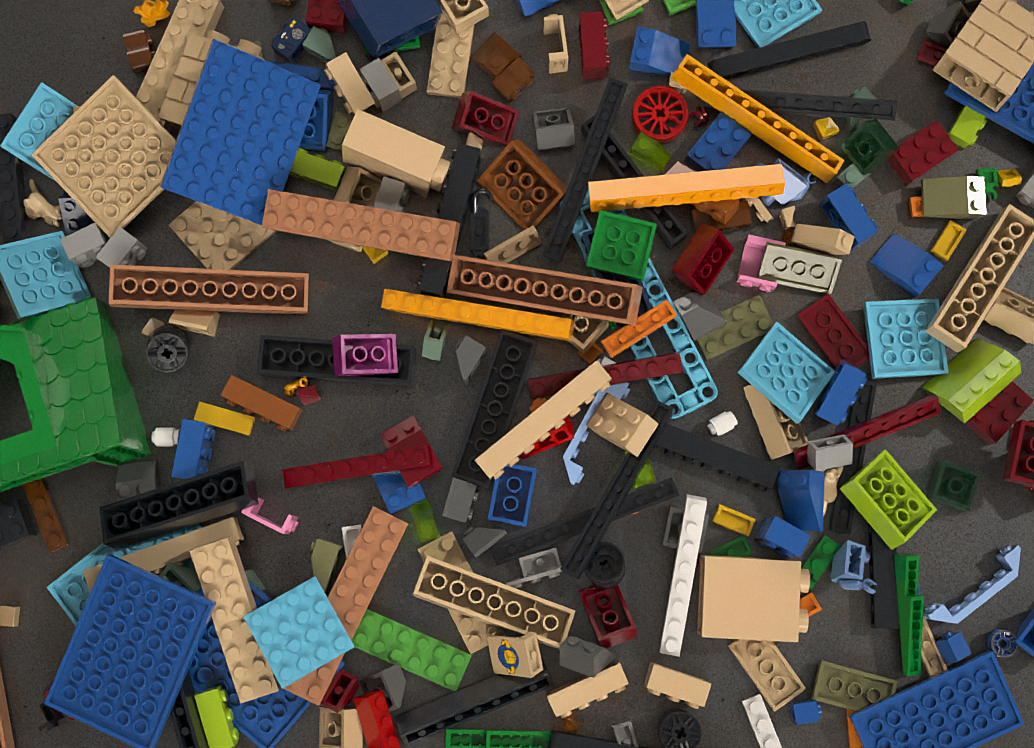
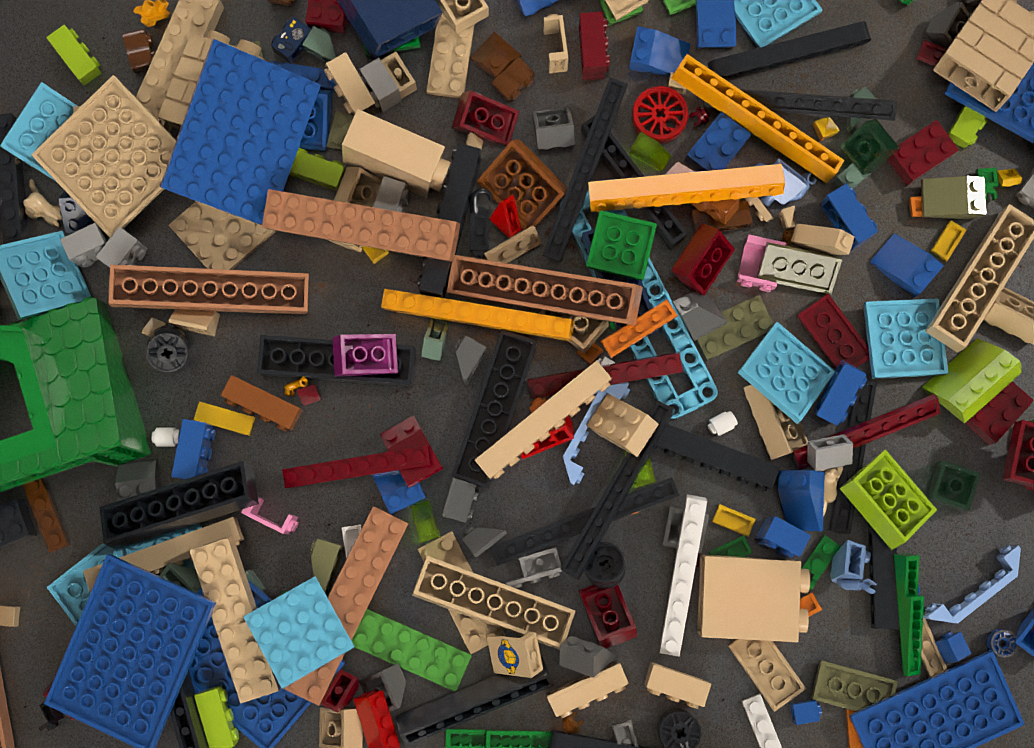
(75, 54): none -> lime brick
(507, 217): none -> red slope
(512, 495): blue brick -> none

